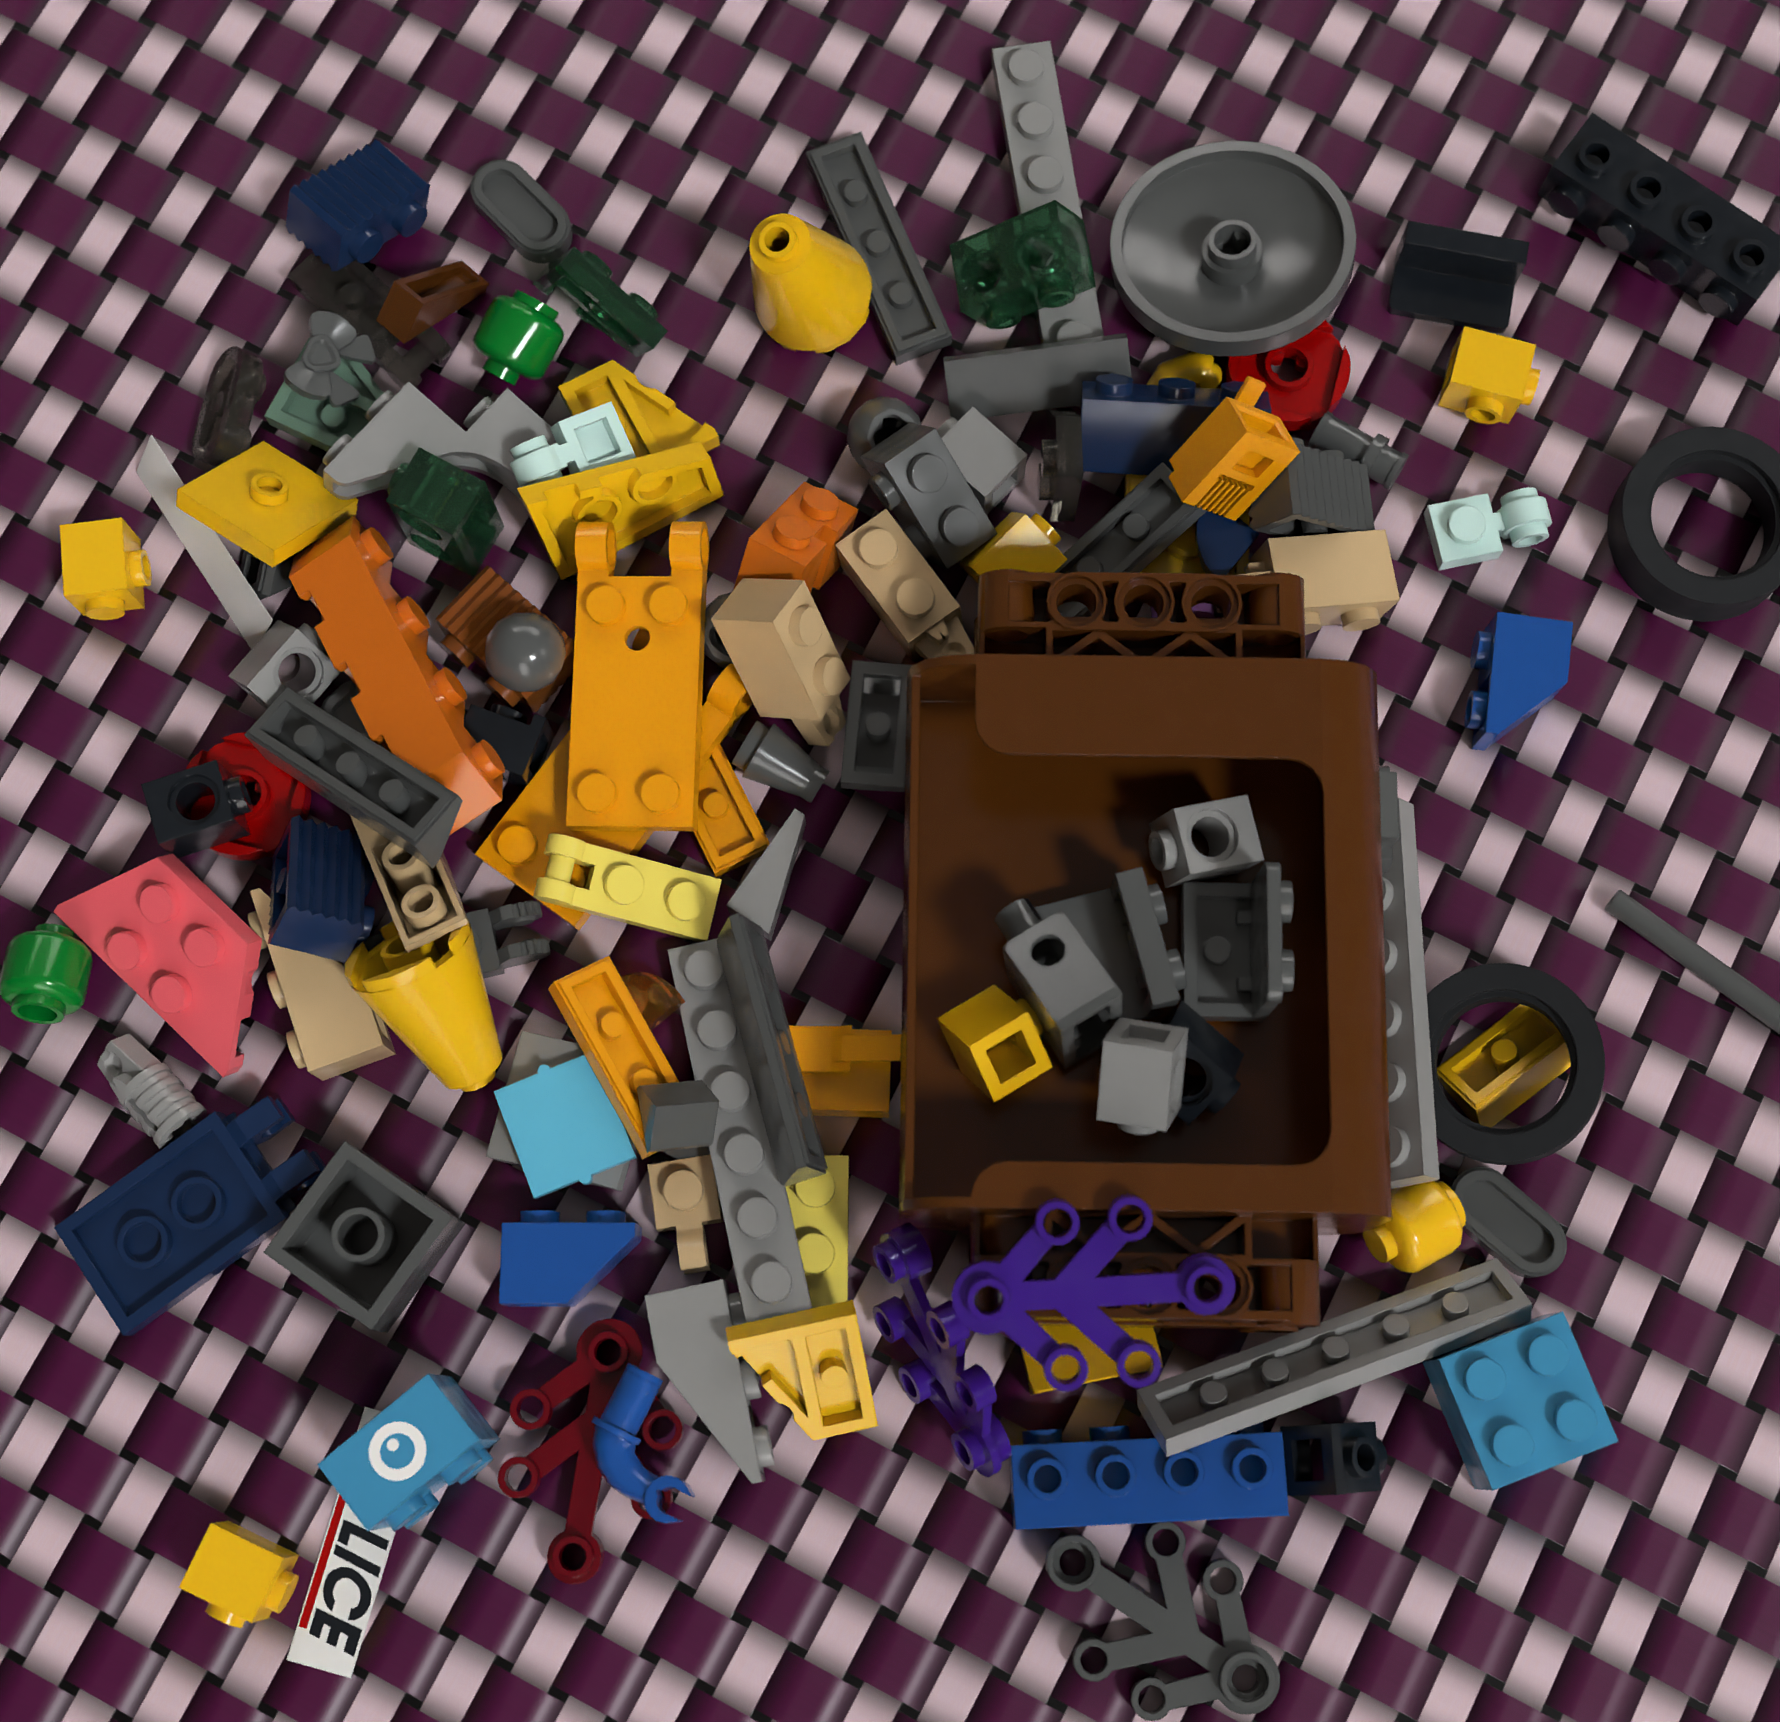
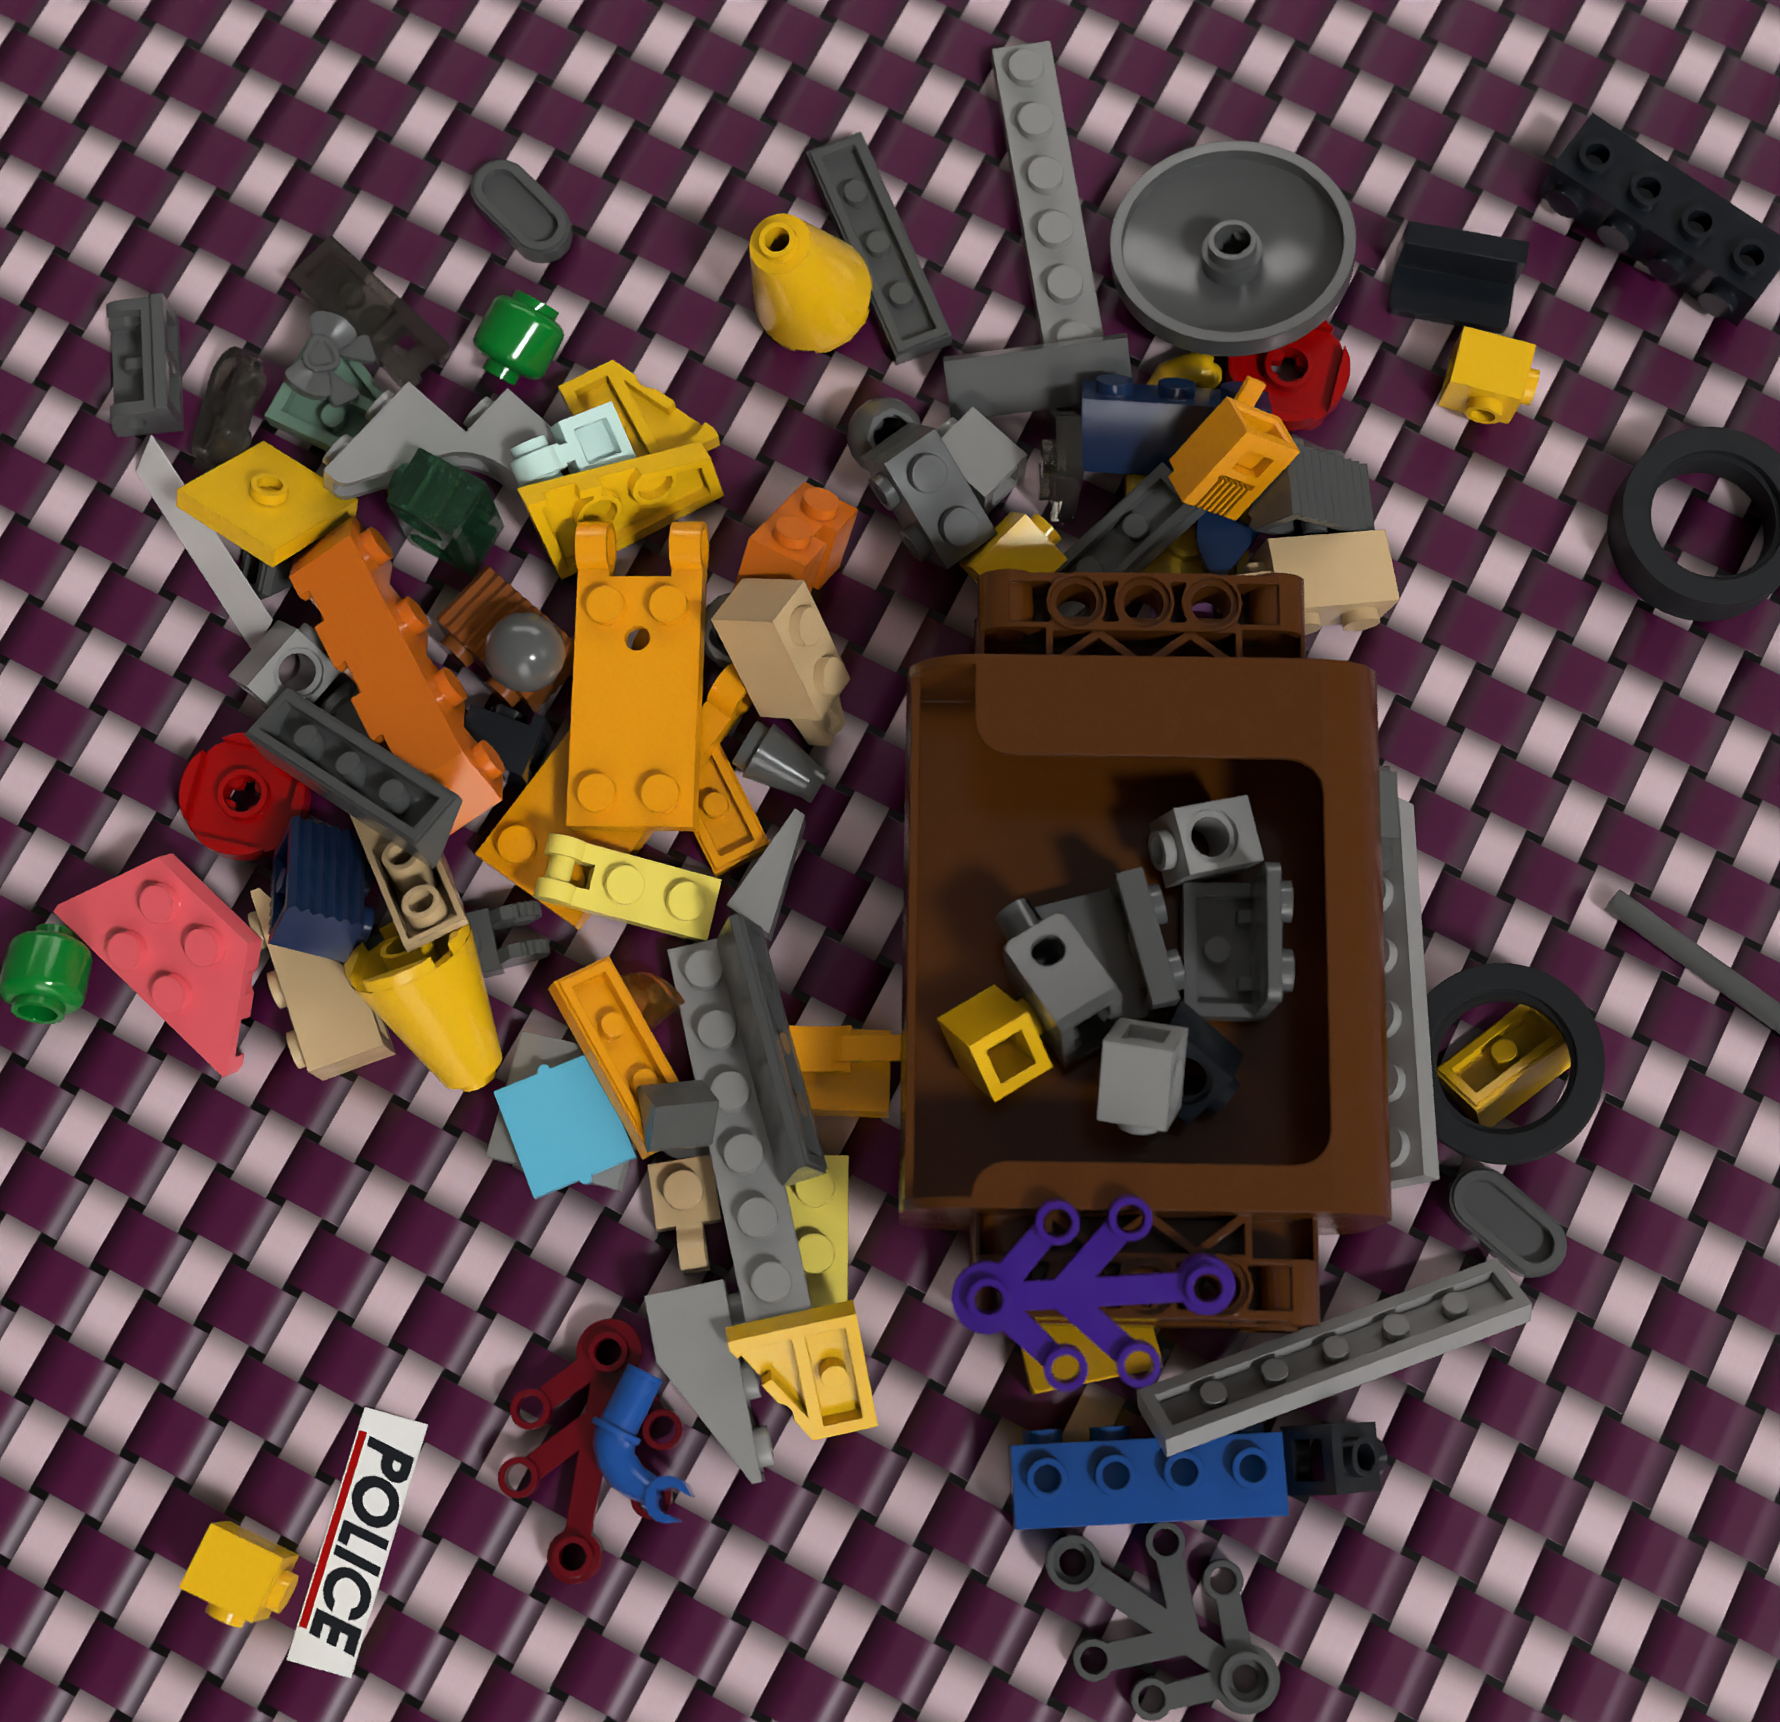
(103, 568): yellow brick -> none
(145, 366): none -> dark grey hinge
(149, 1090): light grey hinge -> none
(173, 797): black brick -> none
(187, 1213): dark blue tile -> none
(357, 206): dark blue brick -> none
(364, 1238): dark grey brick -> none
(410, 1453): dark azure brick -> none
(428, 298): reddish brown piece -> none
(561, 1262): blue slope -> none
(601, 302): clear green wing -> none
(876, 728): dark grey slope -> none
(903, 589): tan hinge -> none
(939, 1341): dark purple plant -> none
(1019, 255): clear green brick -> none
(1382, 460): dark grey pin -> none
(1422, 1228): yellow head -> none
(1470, 532): light aqua plate -> none
(1520, 670): blue slope -> none
(1520, 1402): dark azure brick -> none

